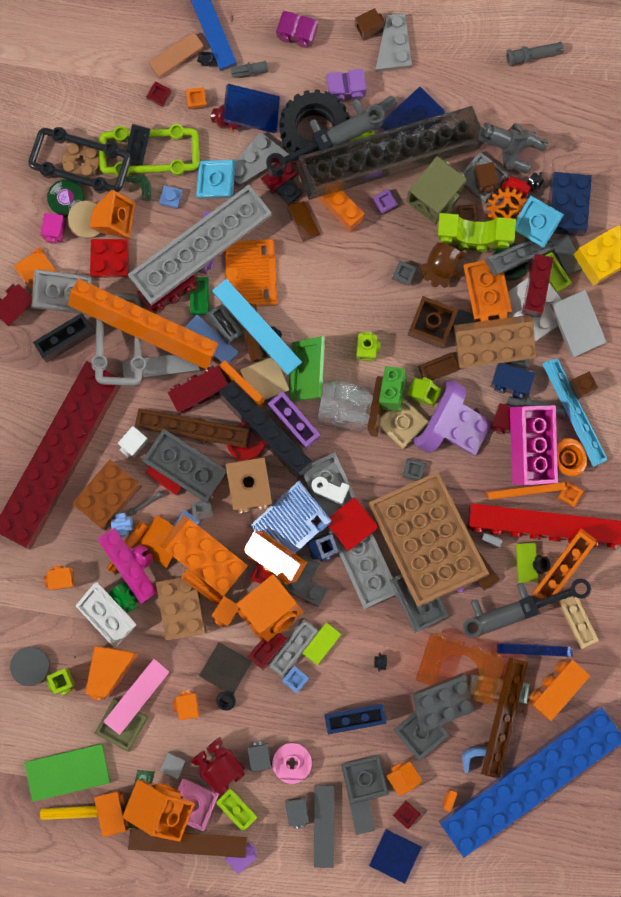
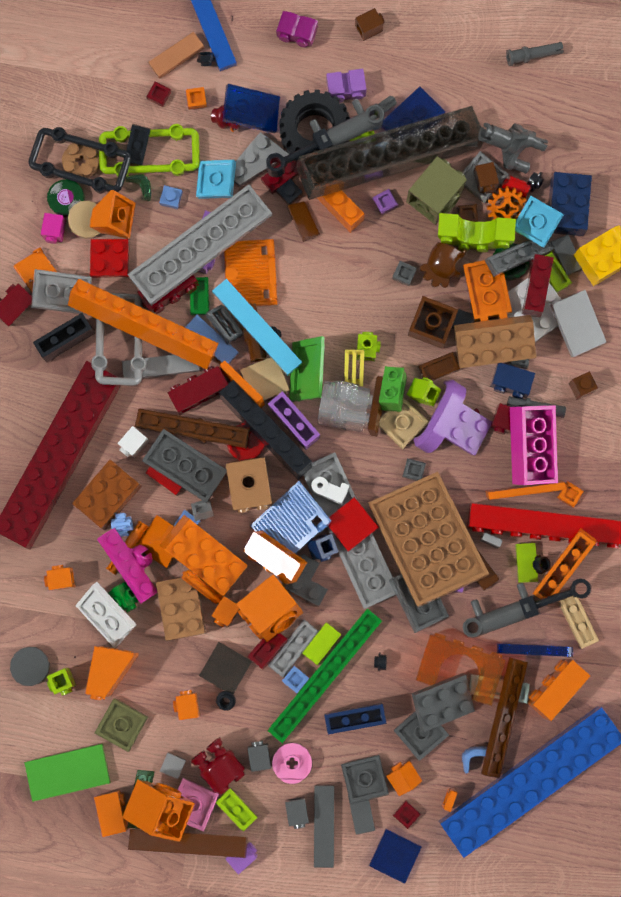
(68, 812): yellow axle -> none
(132, 511): dark grey hinge -> none
(136, 696): bright pink slope -> none
(249, 69): dark grey axle -> none
(259, 574): red tile -> none
(324, 675): none -> green plate
(354, 352): none -> light yellow tile
(394, 47): light grey wing -> none
(571, 457): orange hat -> none
(575, 412): medium azure tile -> none

